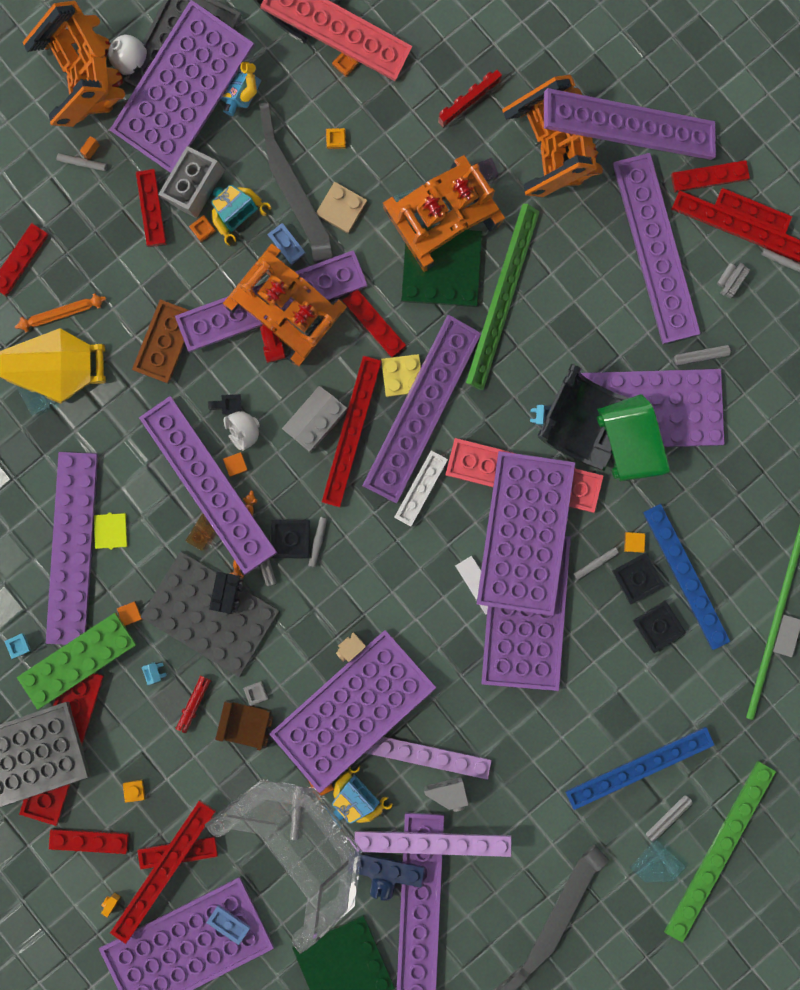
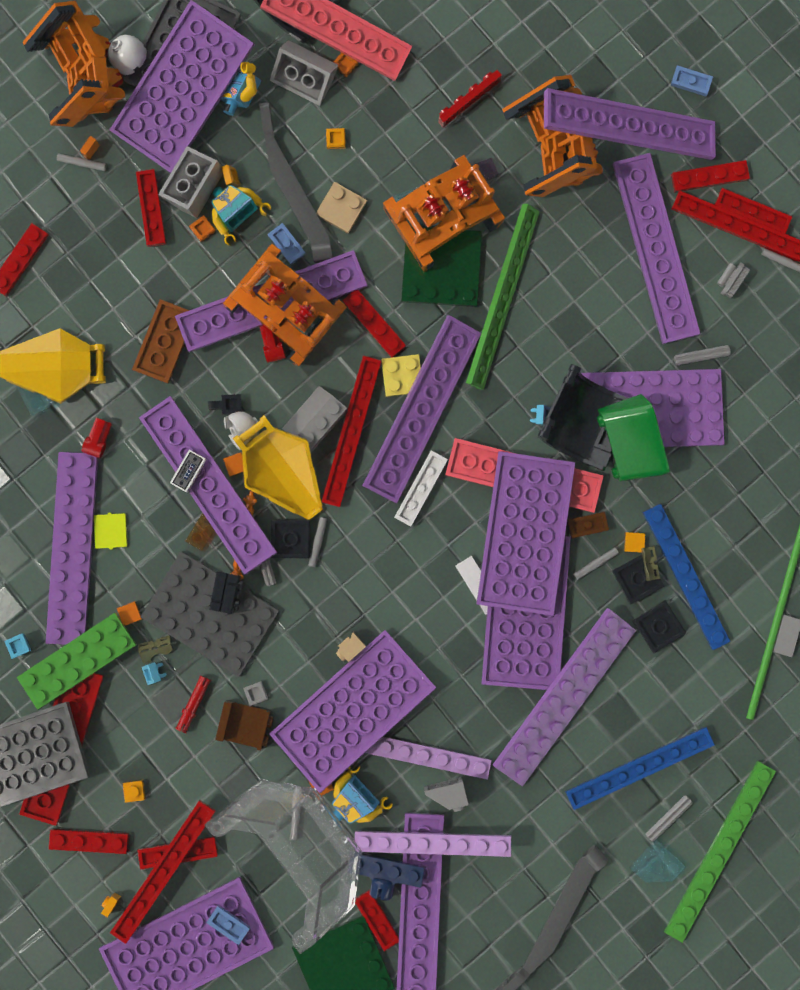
(60, 312): orange wheel -> none
(95, 442): none -> red piece
(147, 655): none -> olive piece
(188, 471): none -> tile
(230, 175): none -> light orange tile
(280, 468): none -> yellow windscreen
(303, 72): none -> light grey slope
(377, 920): none -> red tile
(564, 697): none -> medium lavender plate
(587, 525): none -> reddish brown plate
(649, 570): none -> olive piece
(691, 81): none -> medium blue plate

